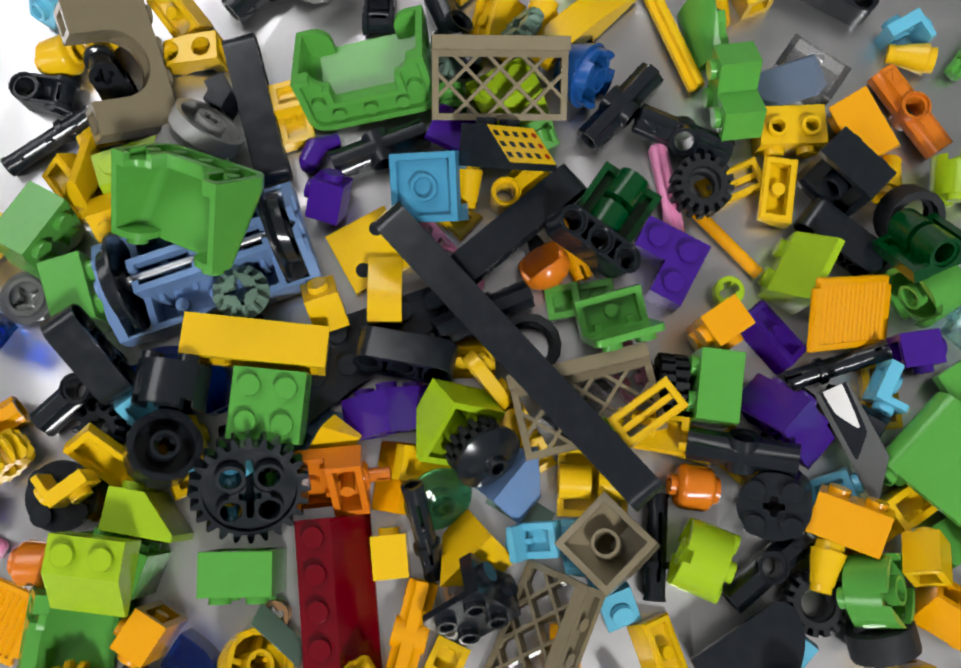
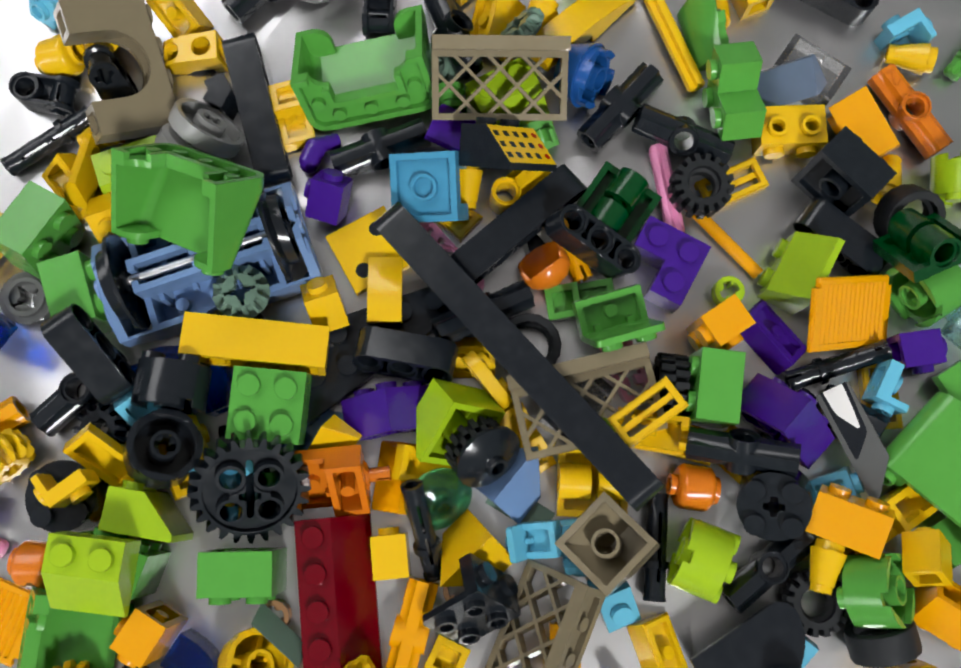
(777, 191): yellow slope -> none

